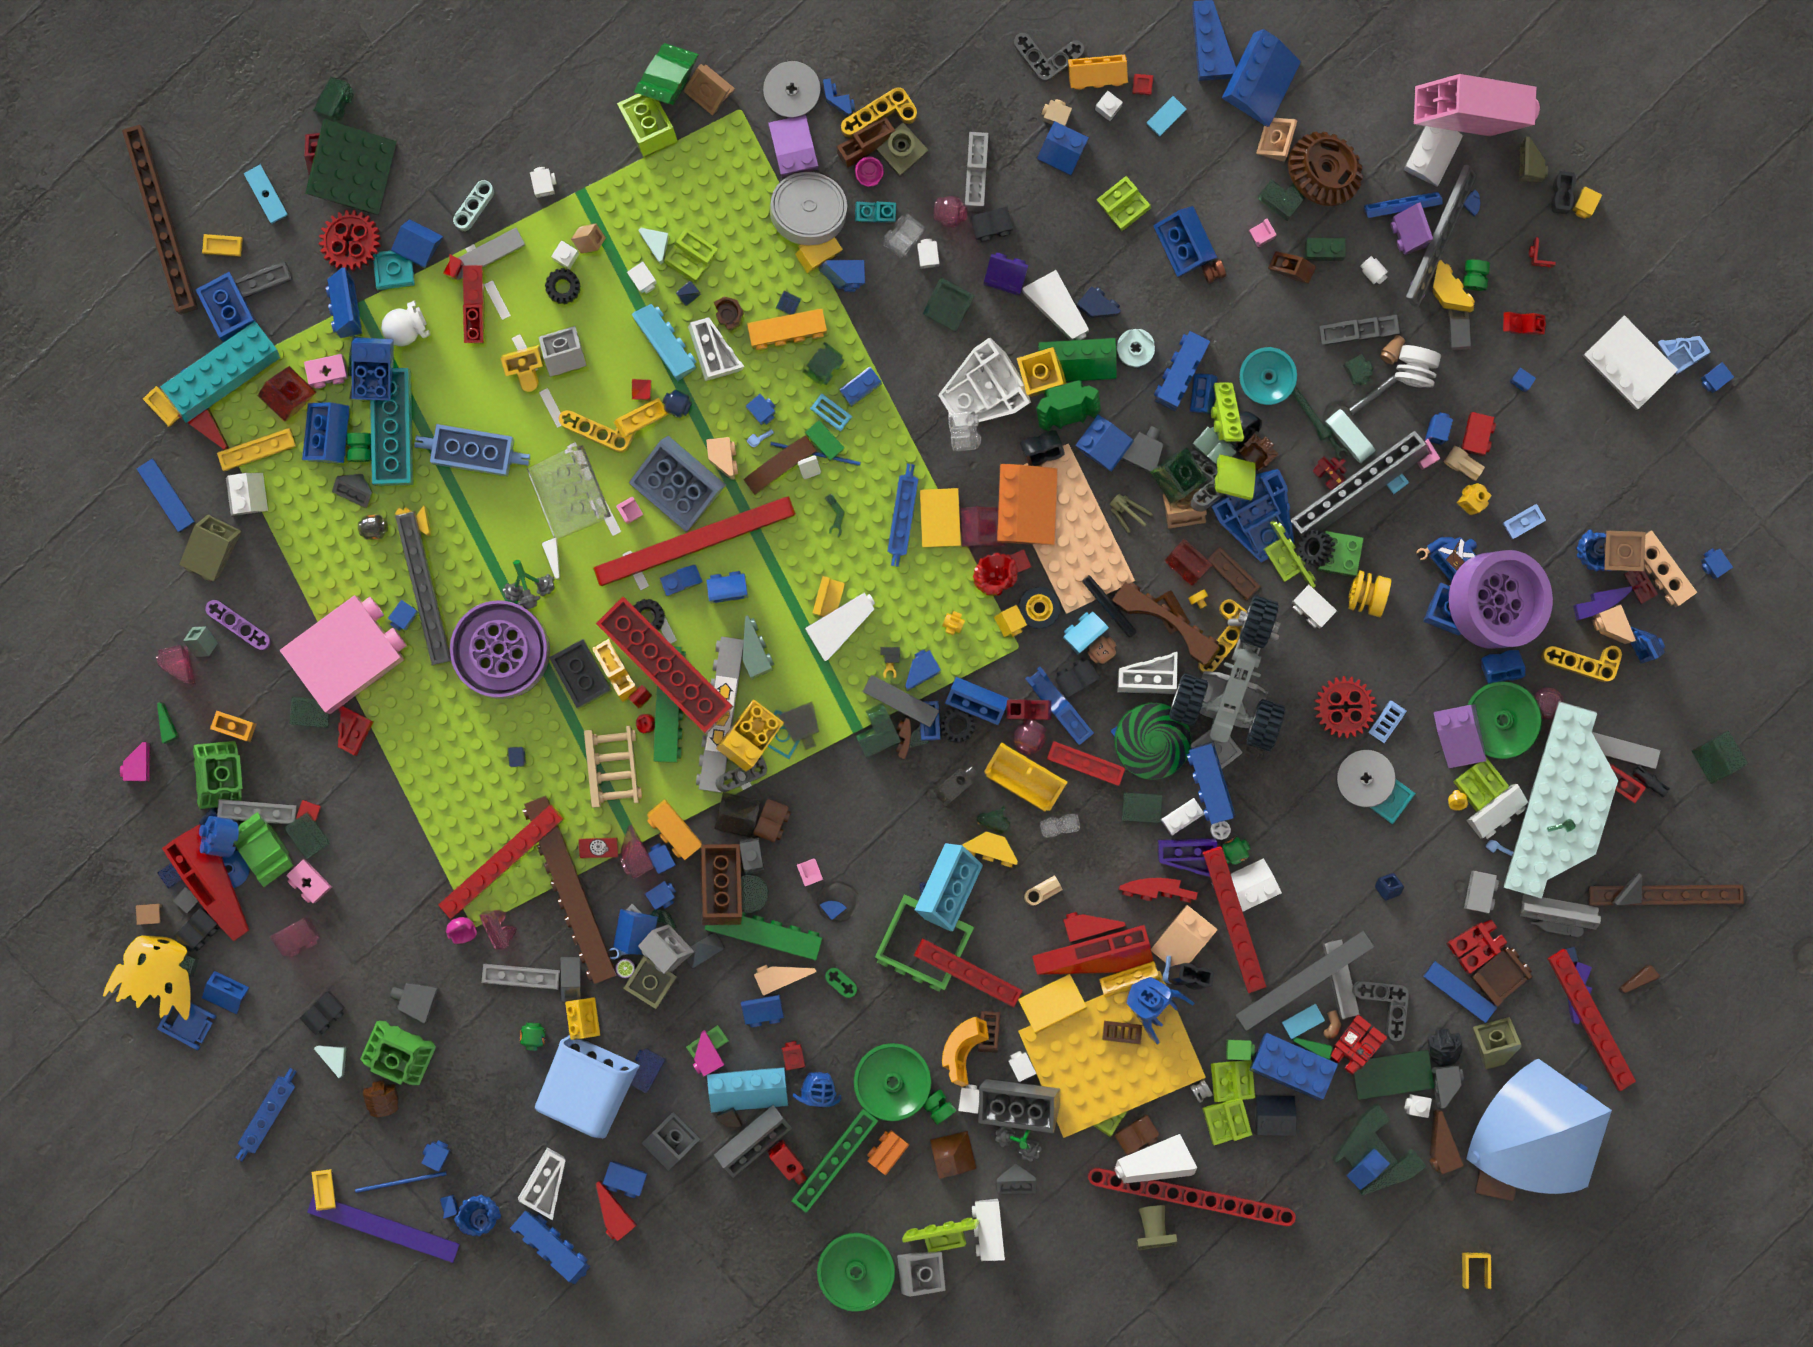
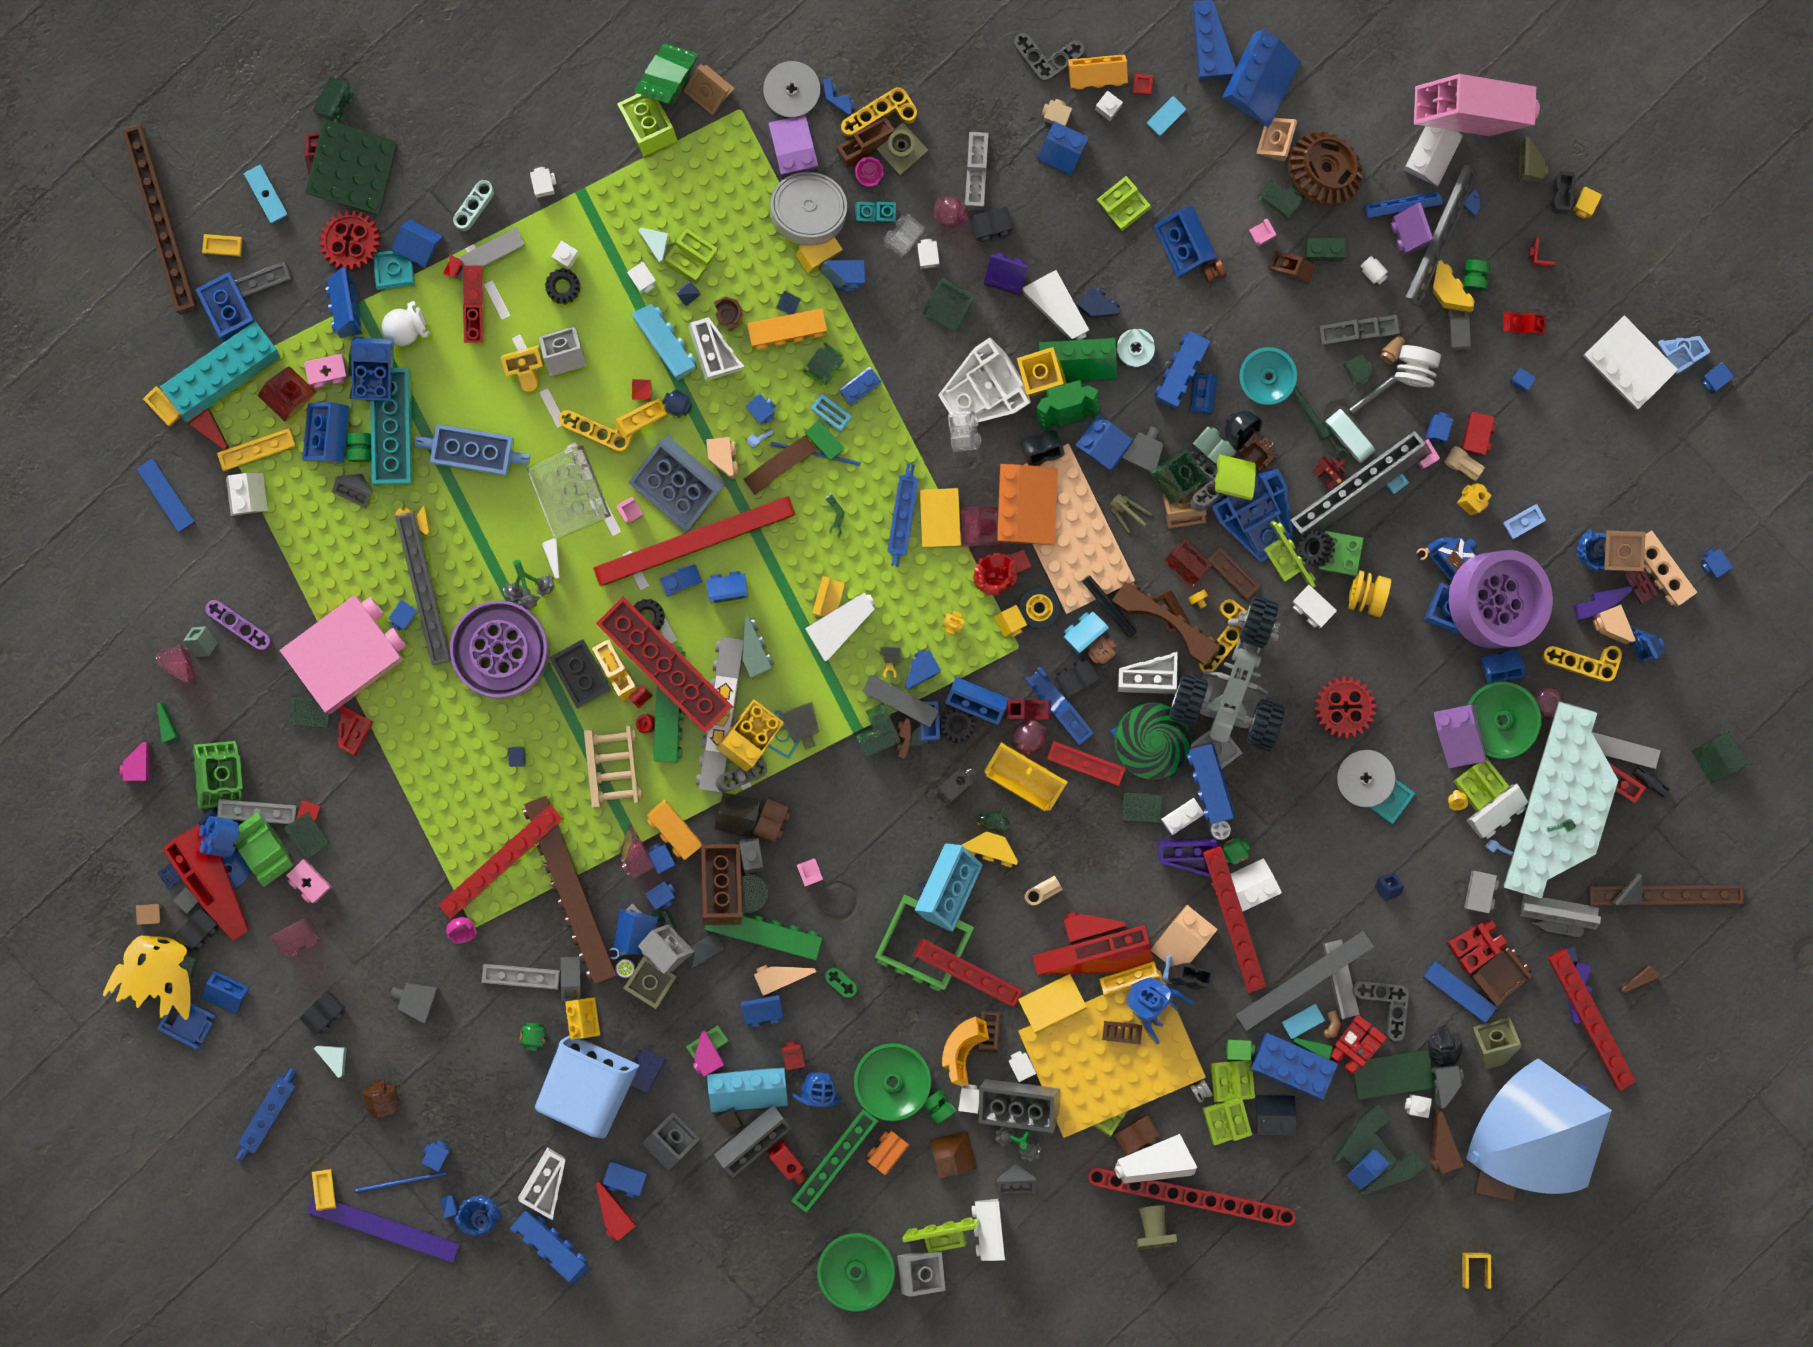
(209, 547): olive slope -> none
(233, 726): light orange brick -> none
(372, 527): clear smoke head -> none
(397, 1054): bright green slope -> none
(498, 936): clear pink tile -> none
(588, 238): medium nougat panel -> none
(598, 847): red slope -> none
(809, 467): white slope -> none
(833, 908): blue tile -> none
(1053, 826): clear brick -> none
(1149, 888): red slope -> none
(1226, 413): lime bracket -> none
(1397, 708): light blue slope -> none

